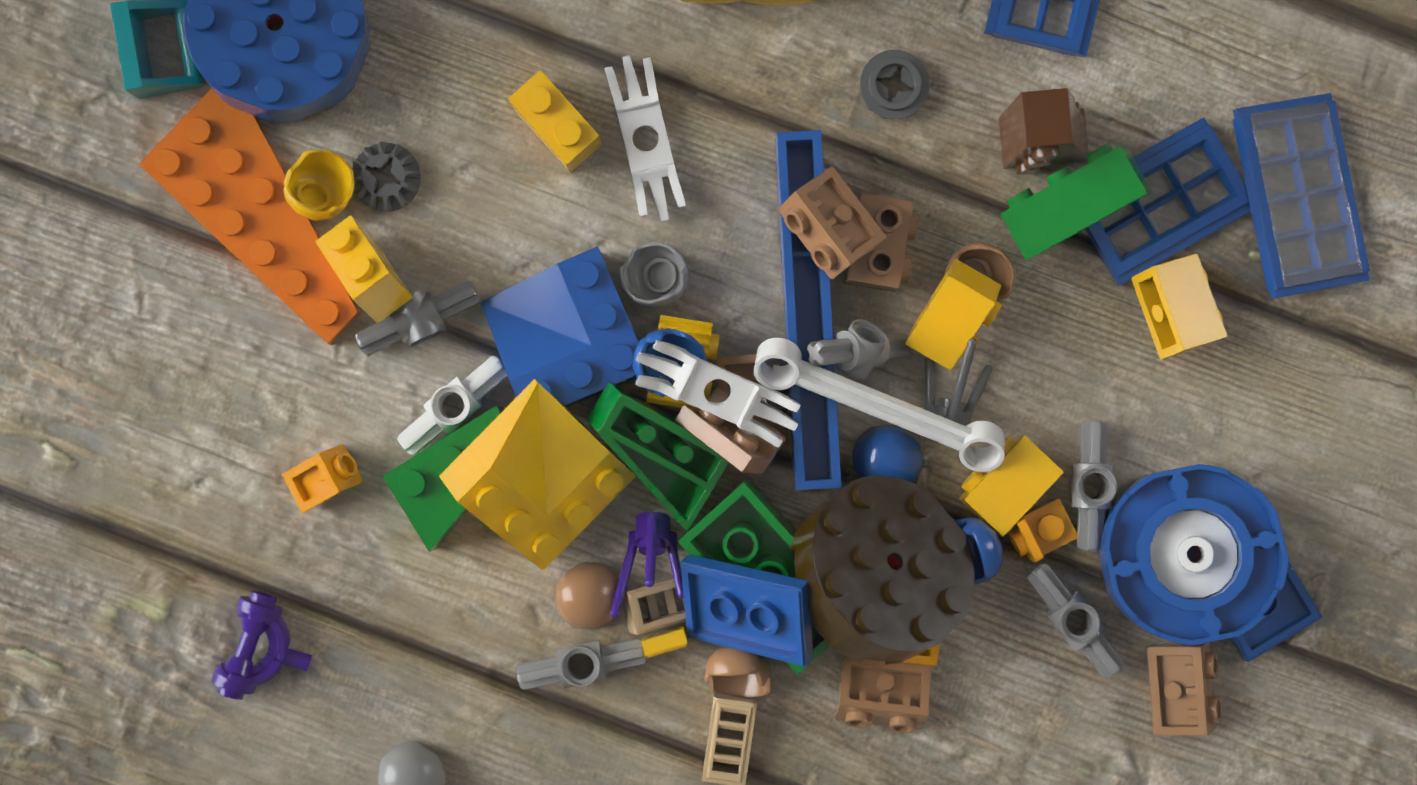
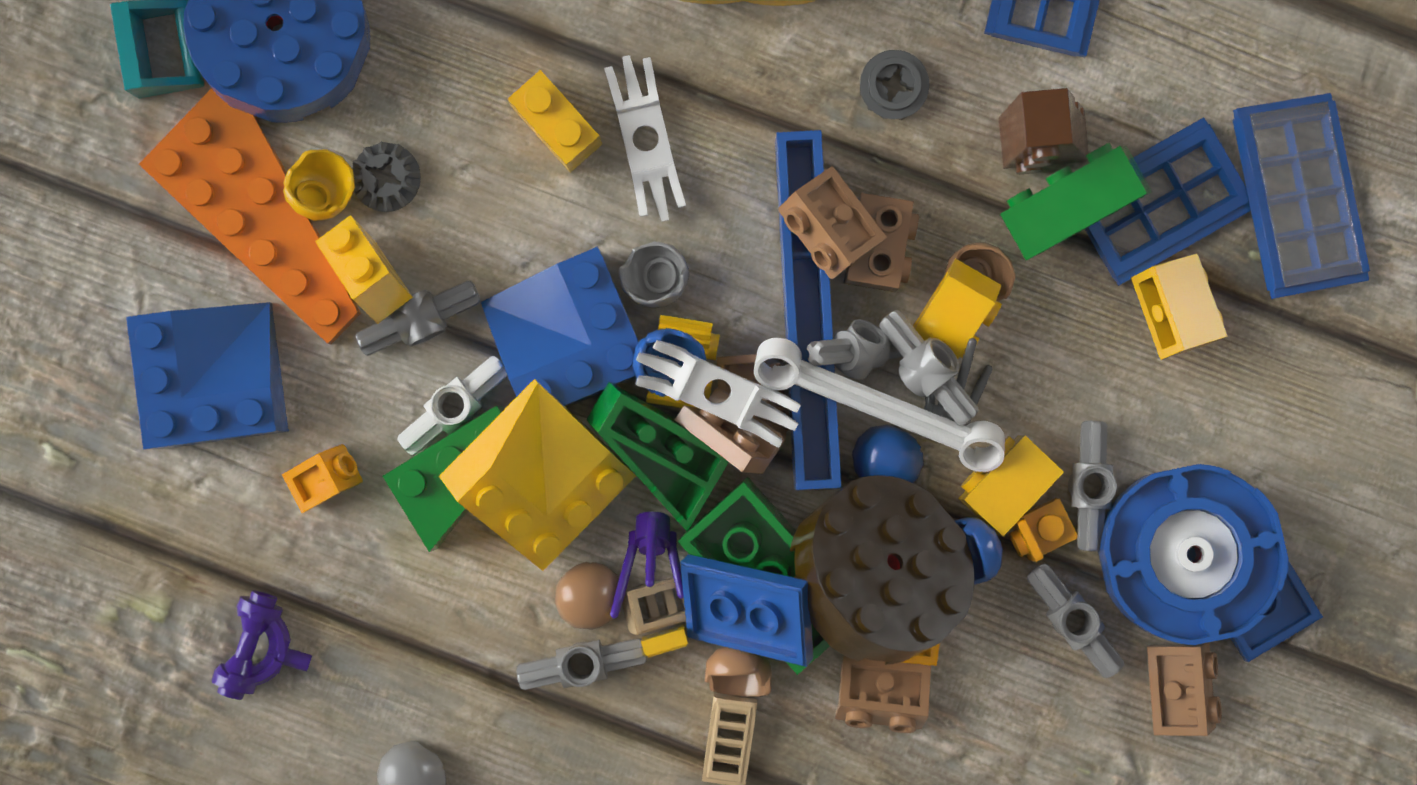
(207, 375): none -> blue slope
(928, 367): none -> light grey axle

